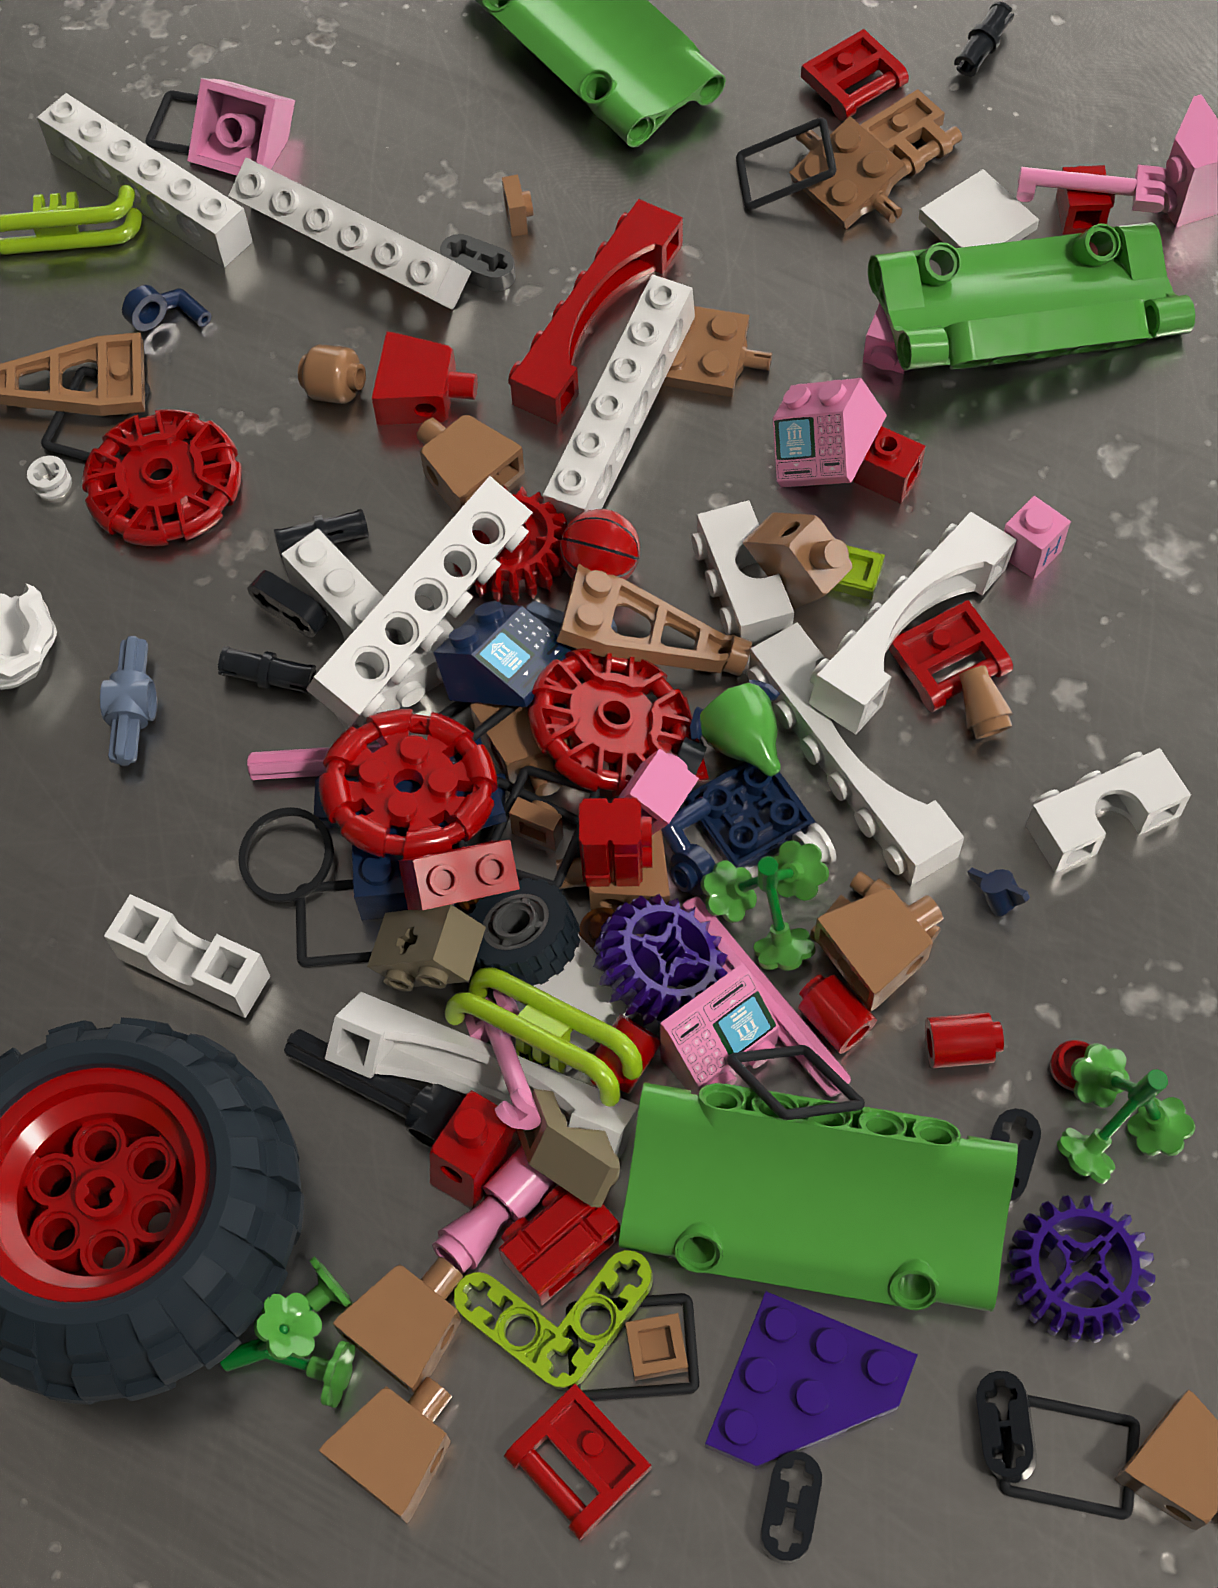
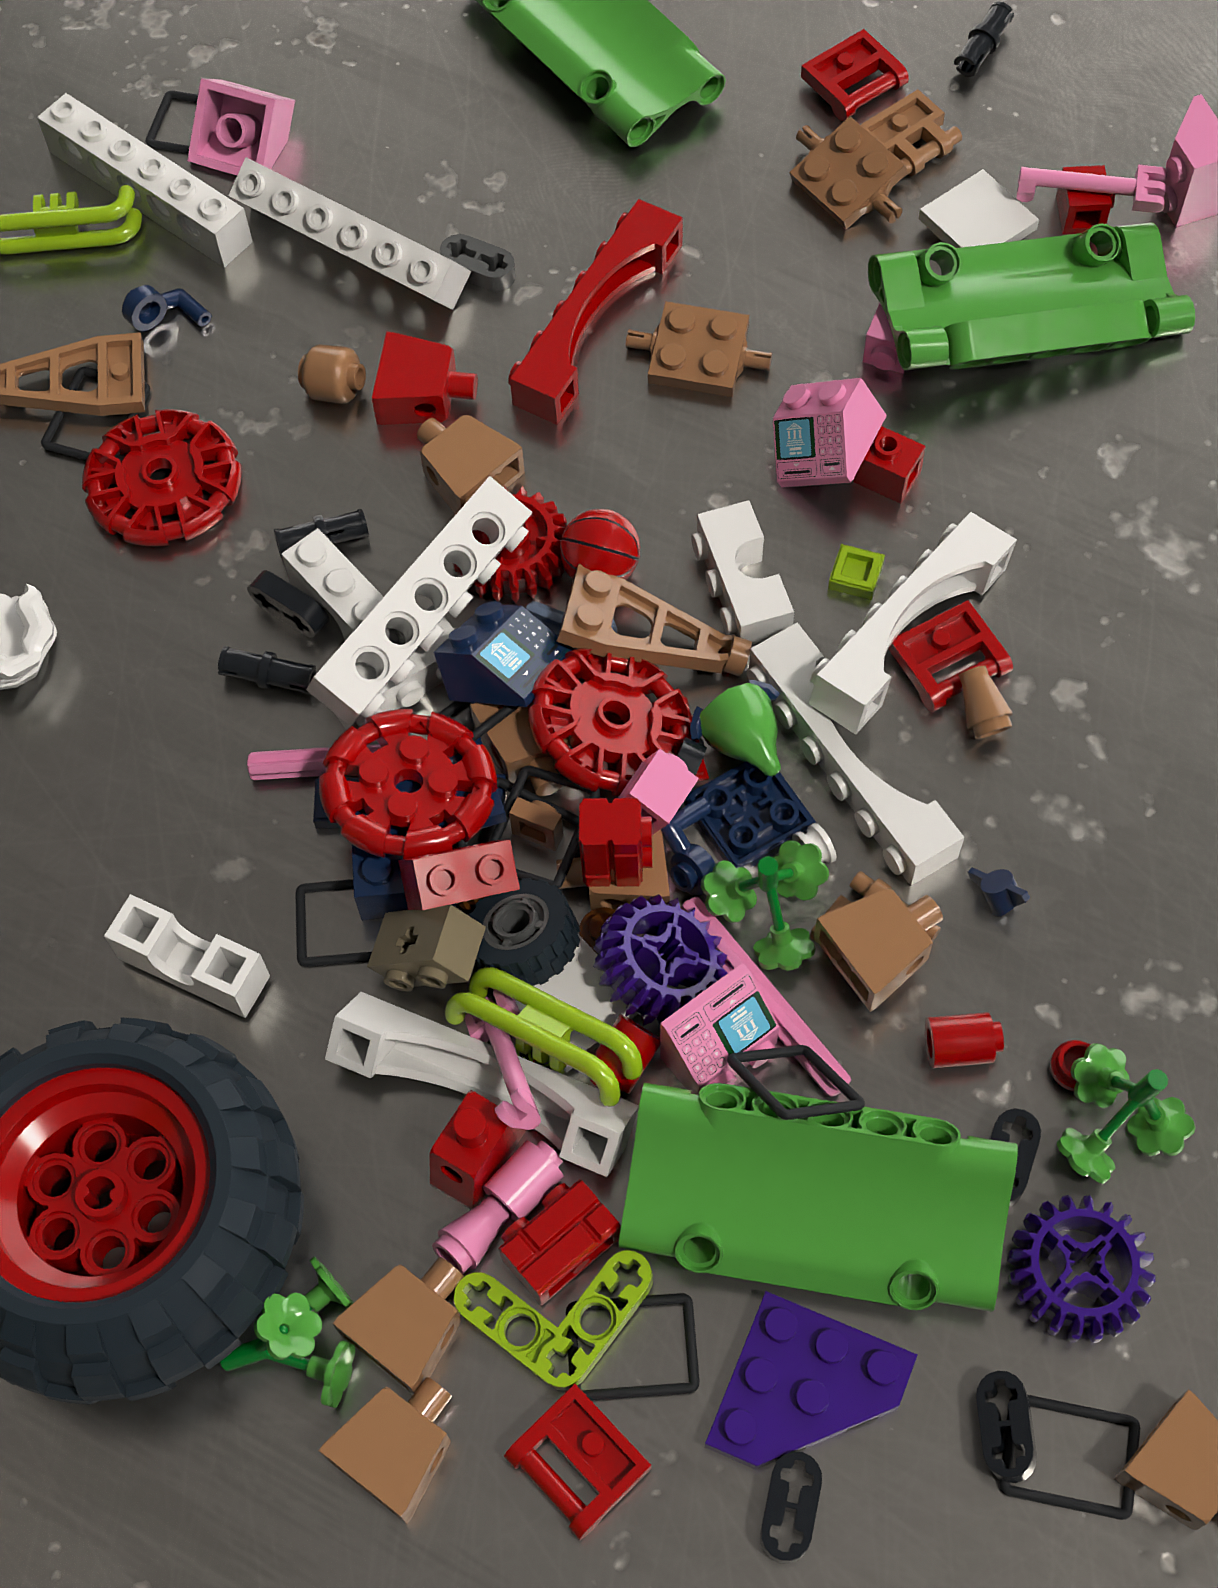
(43, 487): white bush -> none
(128, 701): sand blue axle -> none
(316, 881): black piece -> none
(424, 1110): black axle -> none
(517, 205): medium nougat plate -> none
(571, 1157): dark tan slope -> none
(622, 398): white brick -> none
(656, 1346): medium nougat plate -> none
(748, 203): black piece -> none
(801, 553): medium nougat torso -> none
(835, 1012): red brick -> none
(1039, 536): bright pink brick -> none
(1139, 788): white arch -> none

